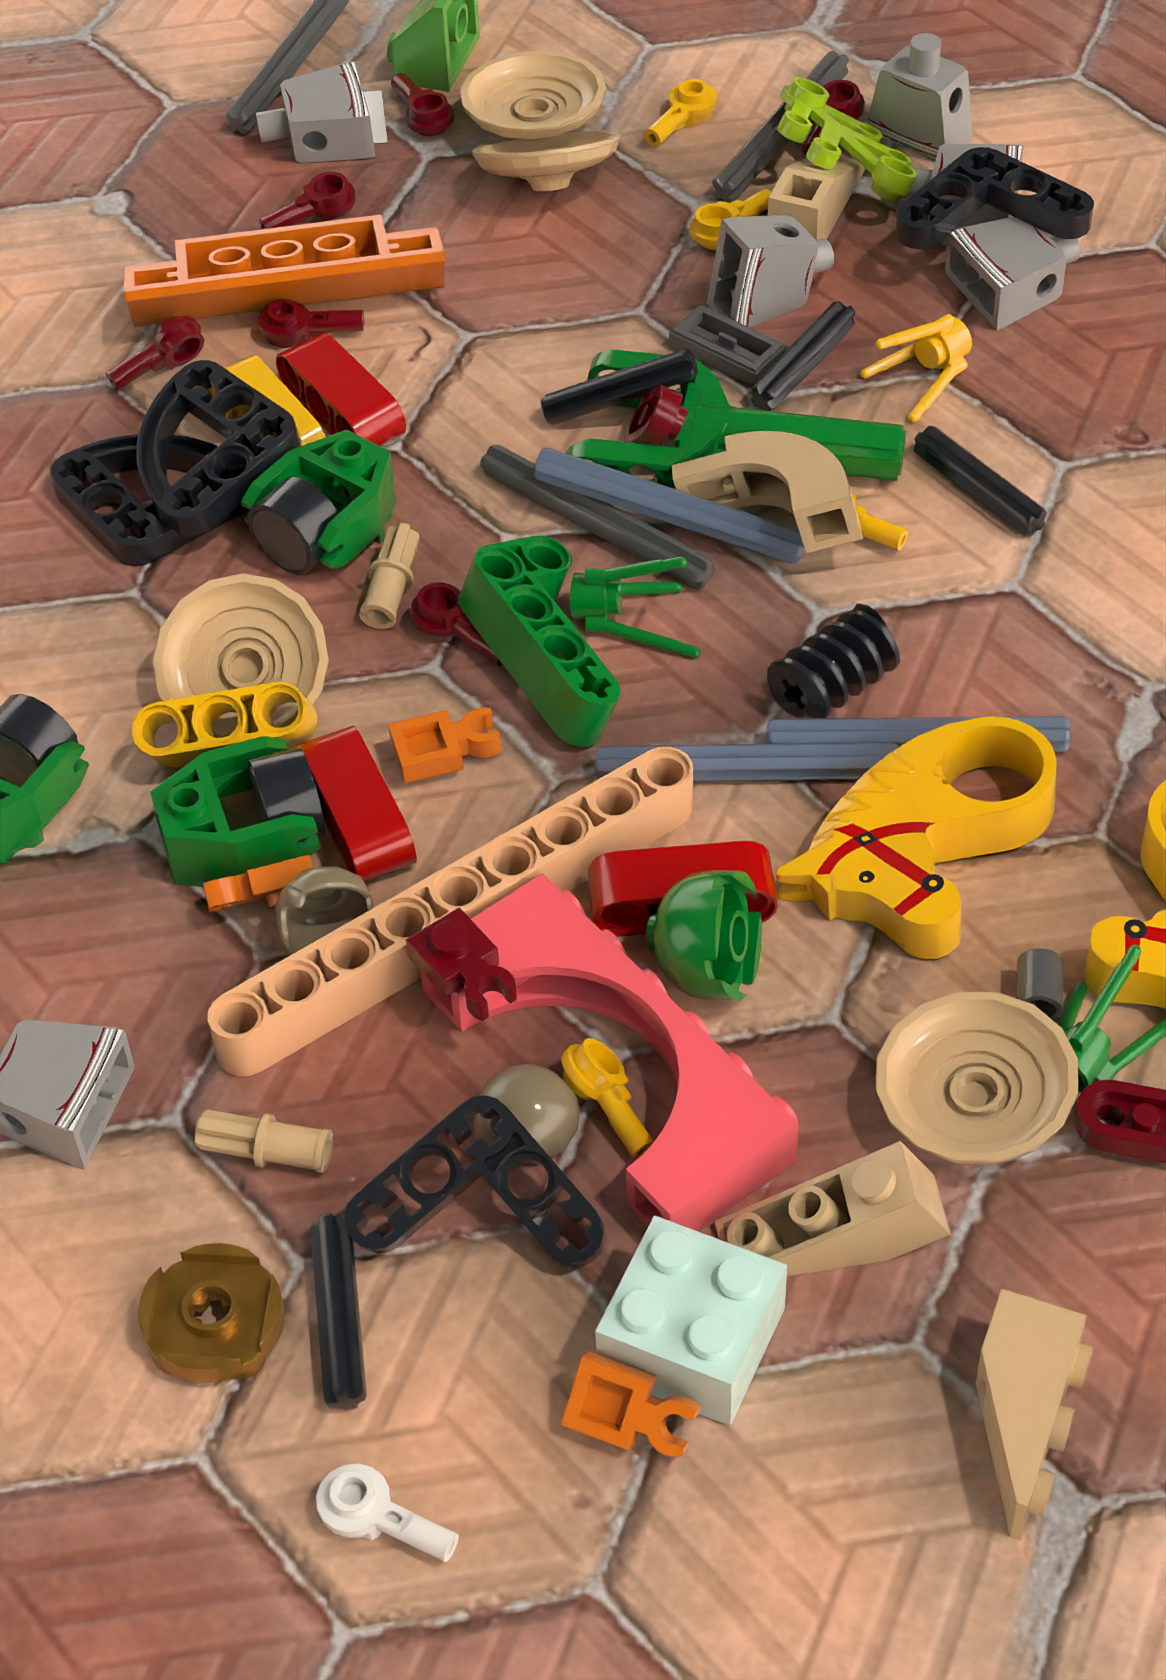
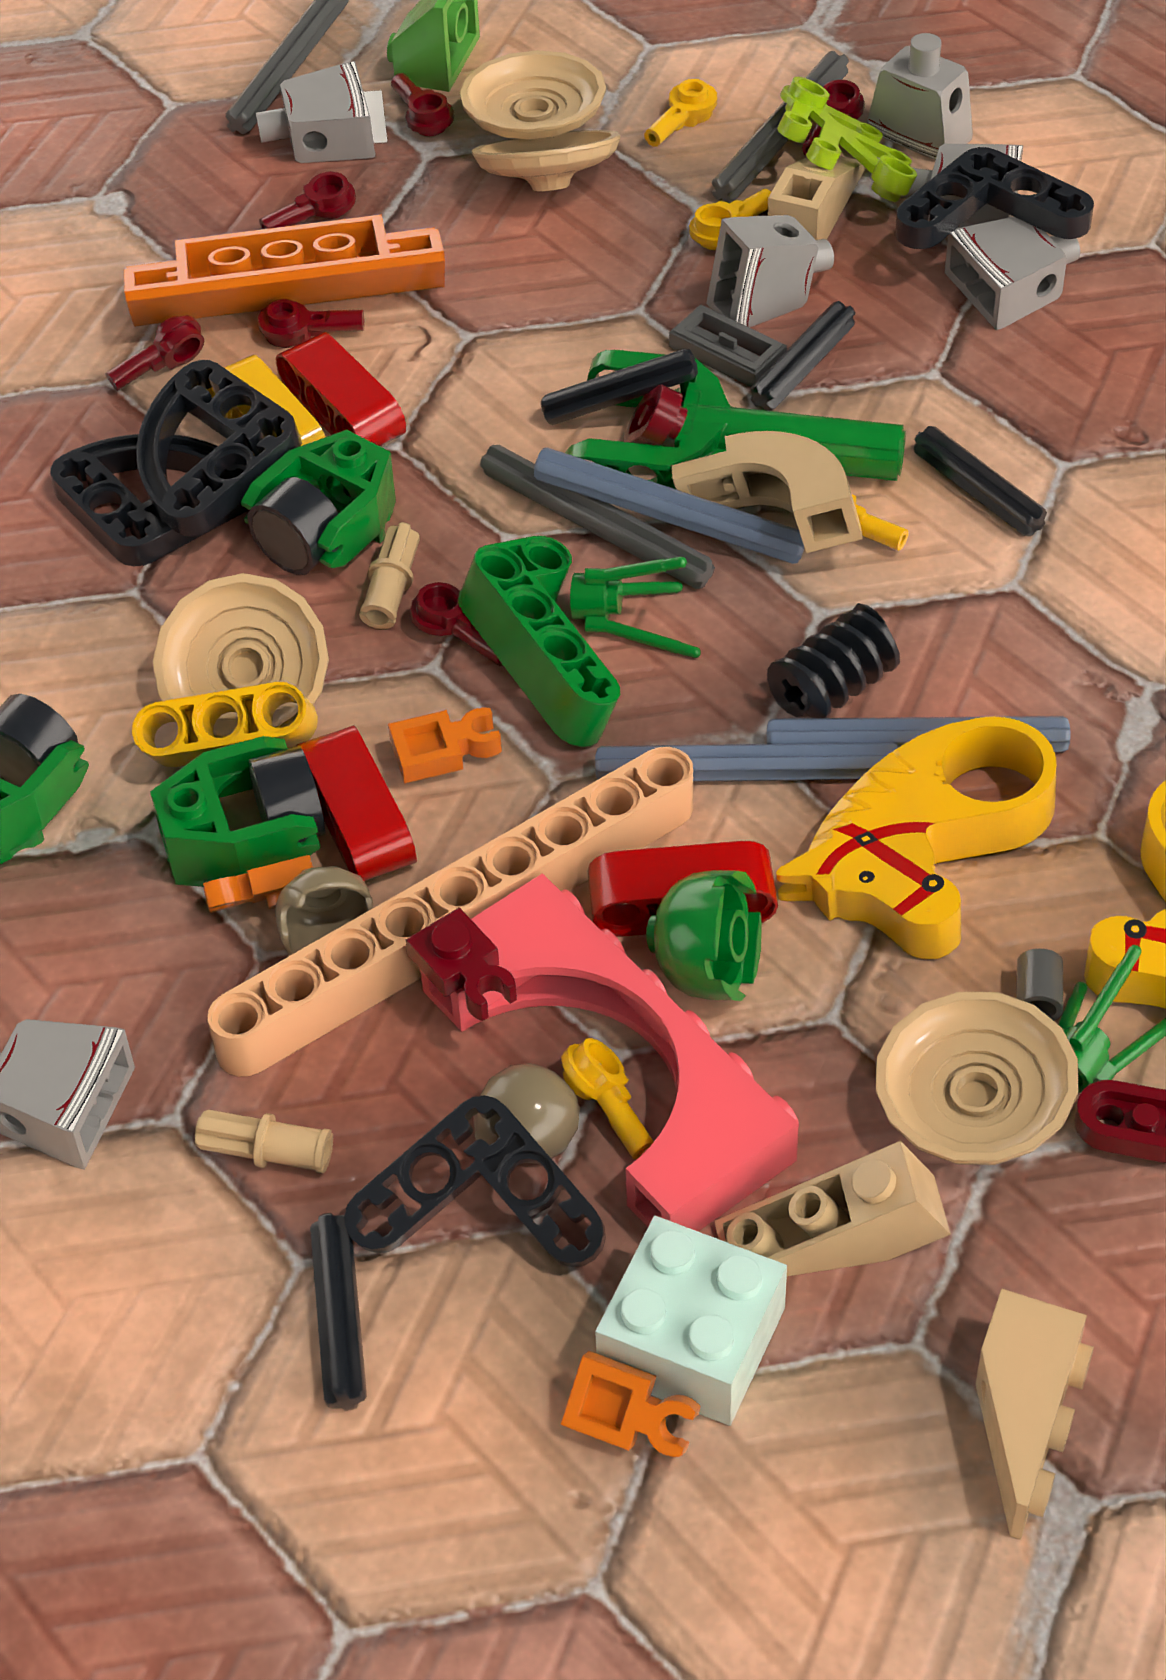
(216, 1350): pearl gold plate -> none
(358, 1504): white plate -> none
(938, 346): yellow plant -> none

